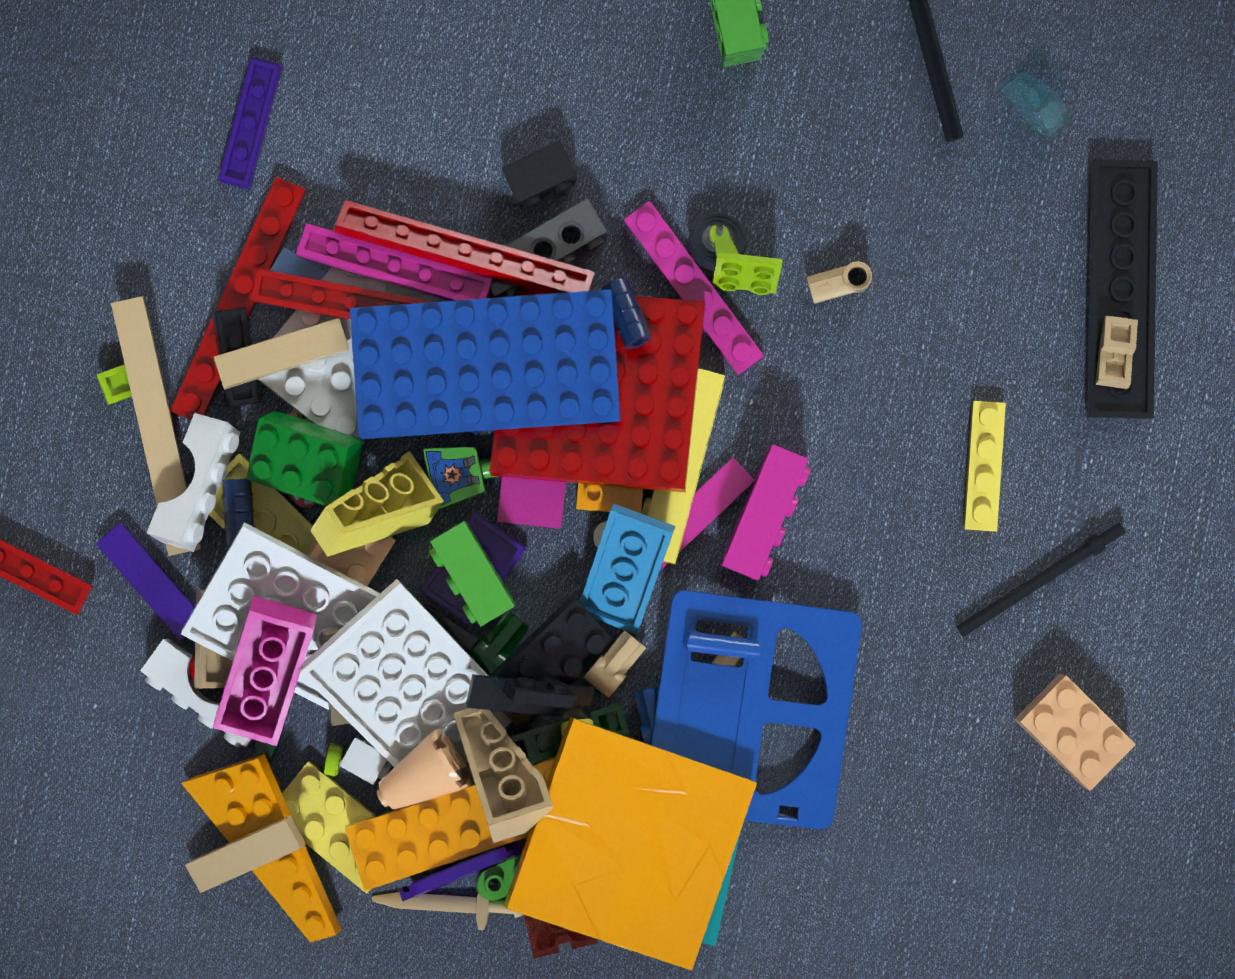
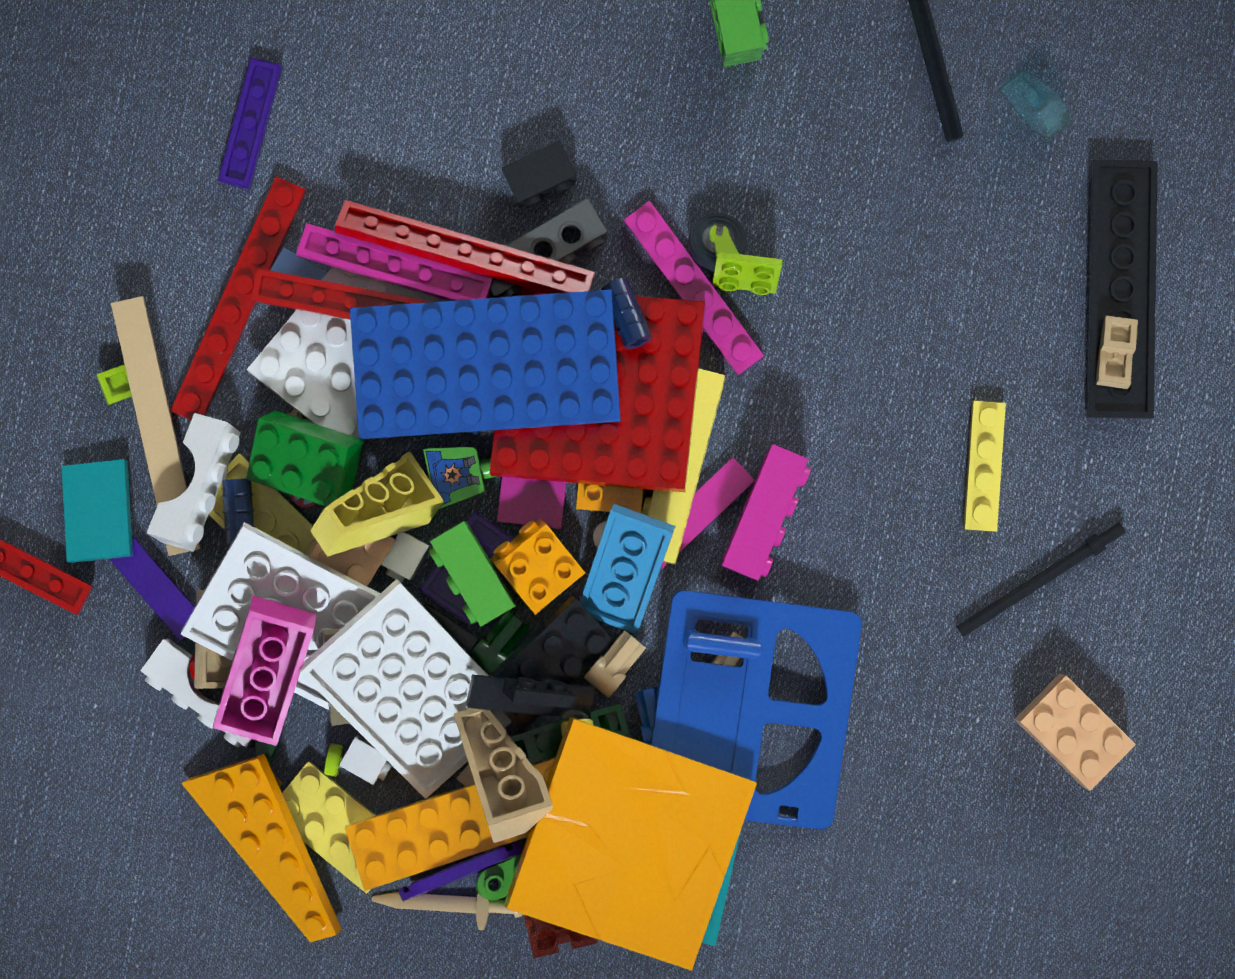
(97, 511): none -> teal tile
(232, 334): black tile -> none
(245, 854): tan tile -> none
(281, 353): tan tile -> none
(405, 557): none -> white brick
(424, 774): light nougat cone -> none
(536, 565): none -> light orange brick
(835, 282): tan piece -> none

